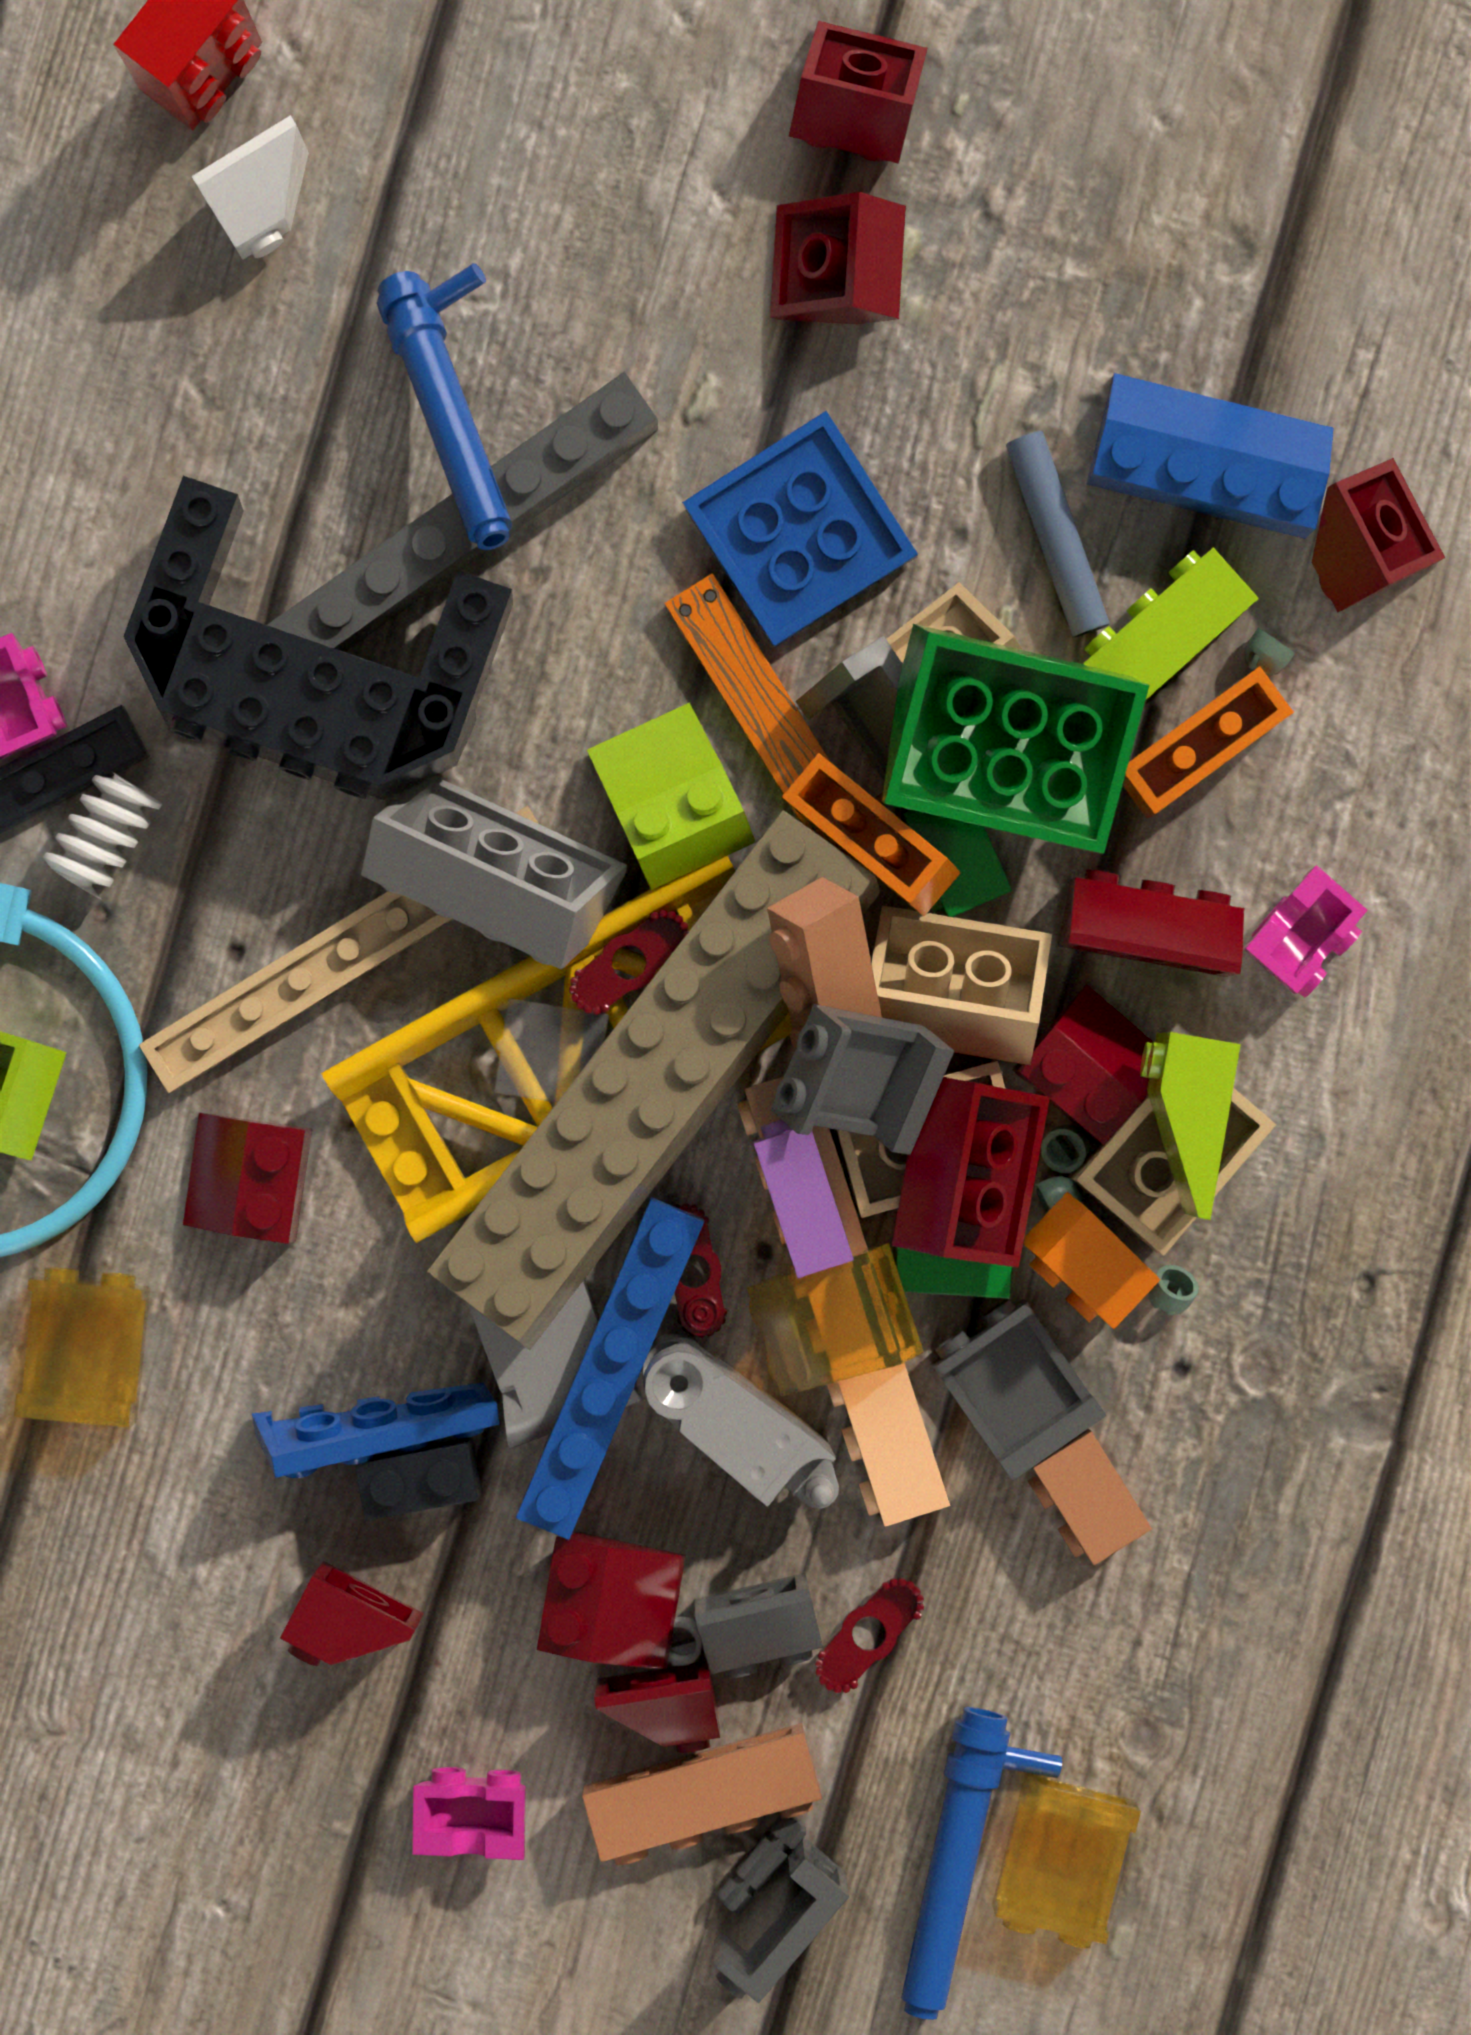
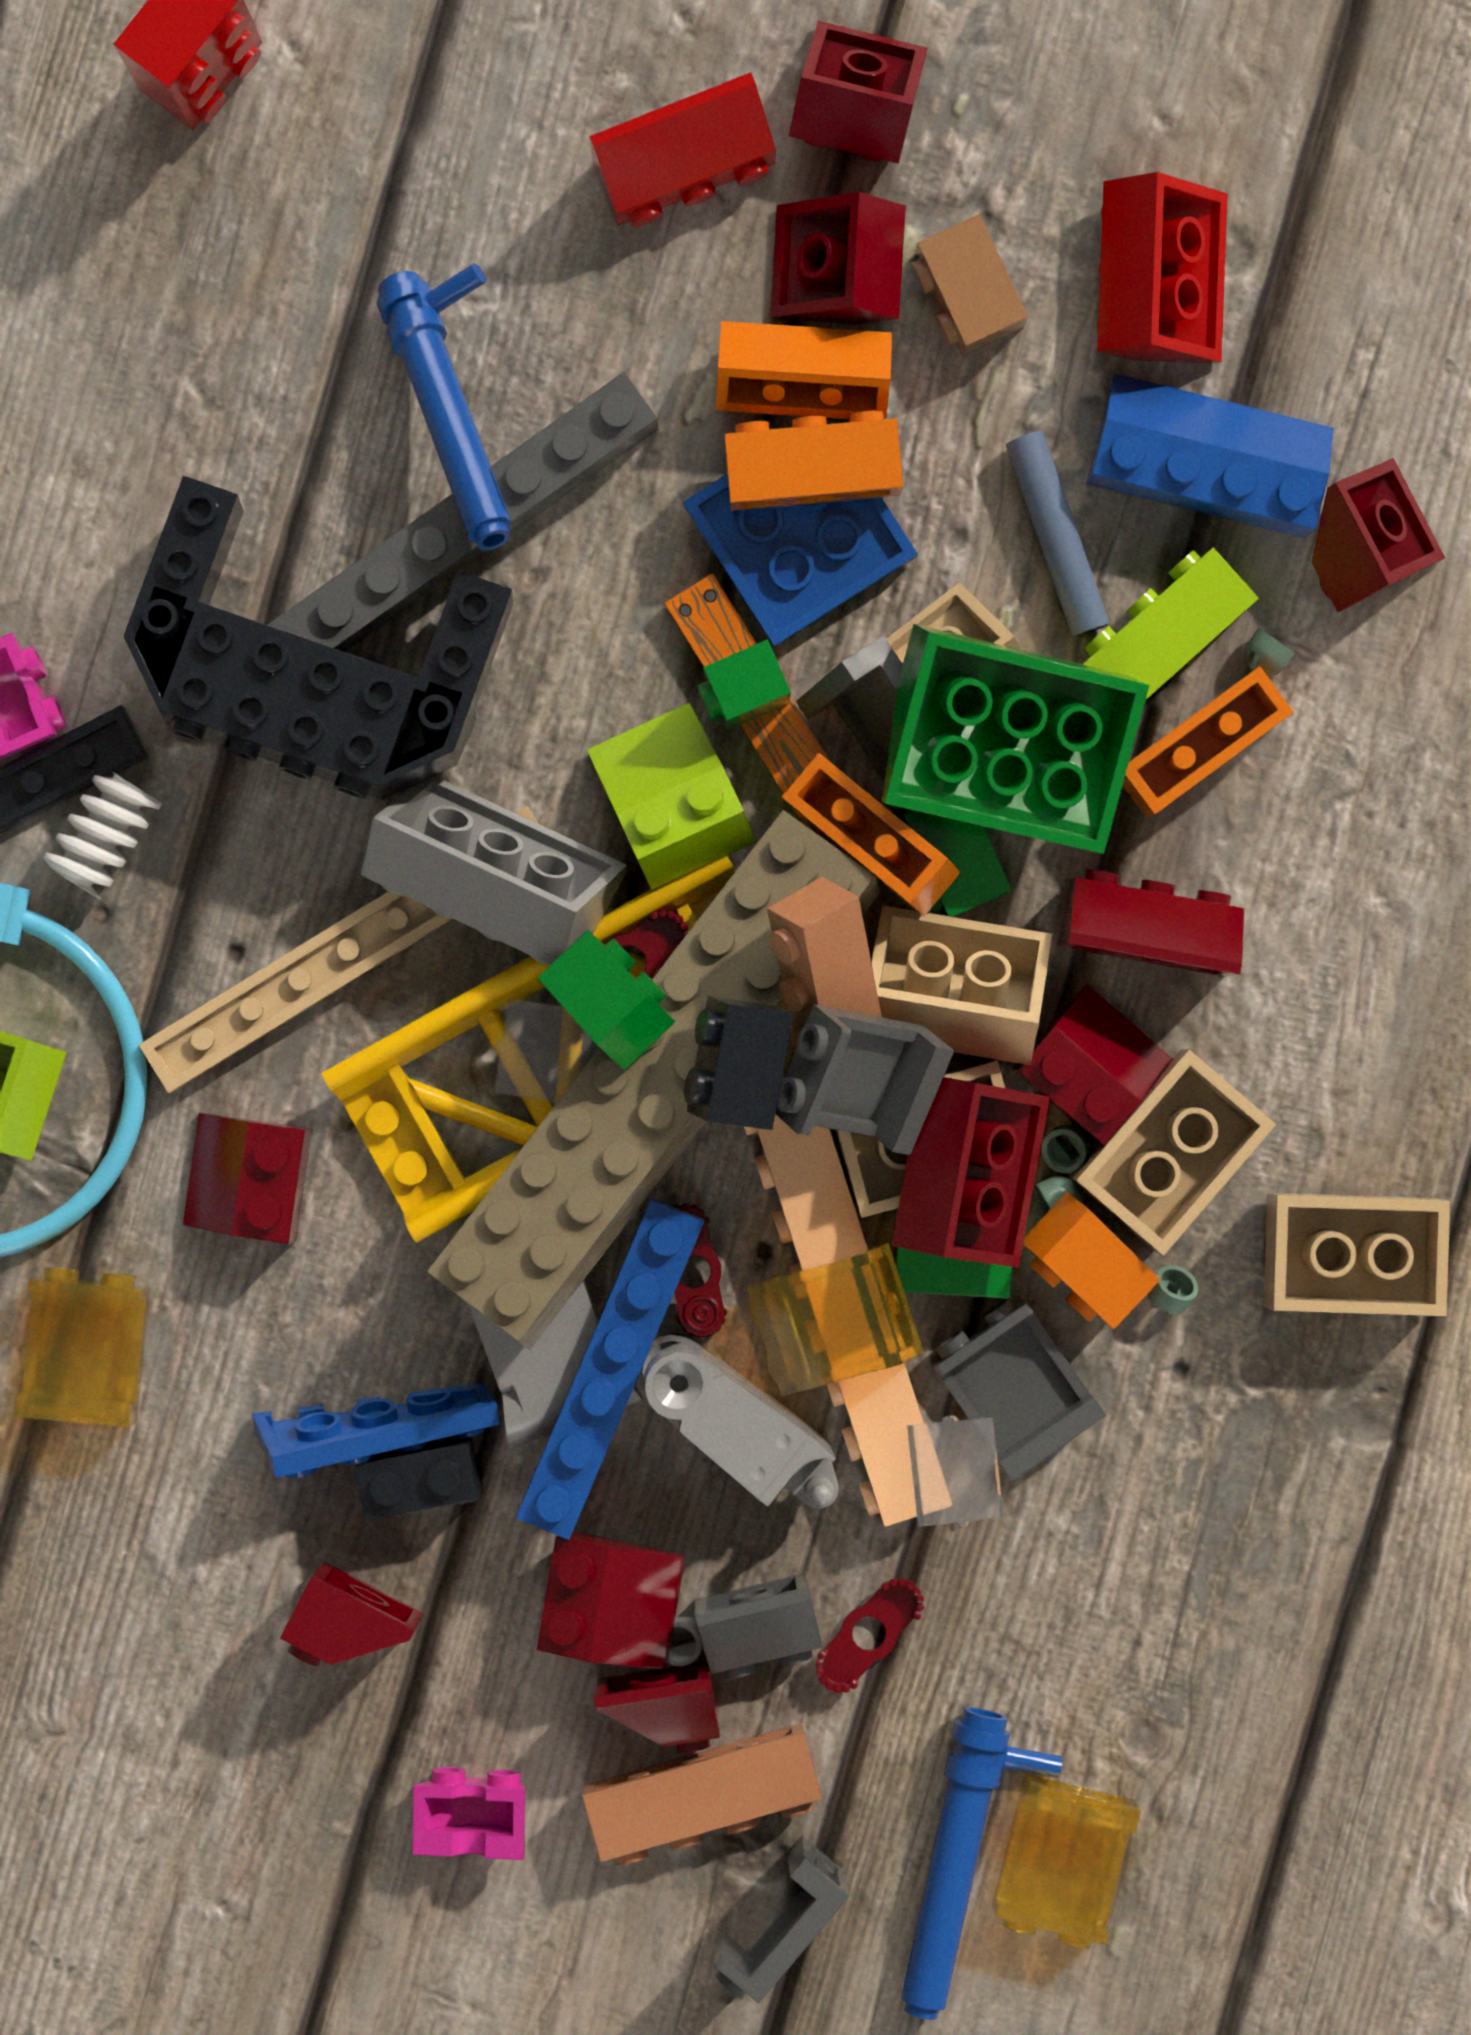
(257, 188): white slope -> none
(606, 999): none -> green brick
(684, 151): none -> red slope
(738, 1062): none -> black brick
(744, 686): none -> green brick
(761, 1863): dark grey axle -> none
(802, 370): none -> orange brick
(802, 1199): medium lavender window -> none
(813, 461): none -> orange brick
(955, 1471): none -> clear piece
(968, 285): none -> medium nougat brick
(1090, 1498): nougat brick -> none
(1162, 270): none -> red slope
(1191, 1103): lime slope -> none
(1305, 930): dark pink cylinder -> none
(1356, 1254): none -> tan brick

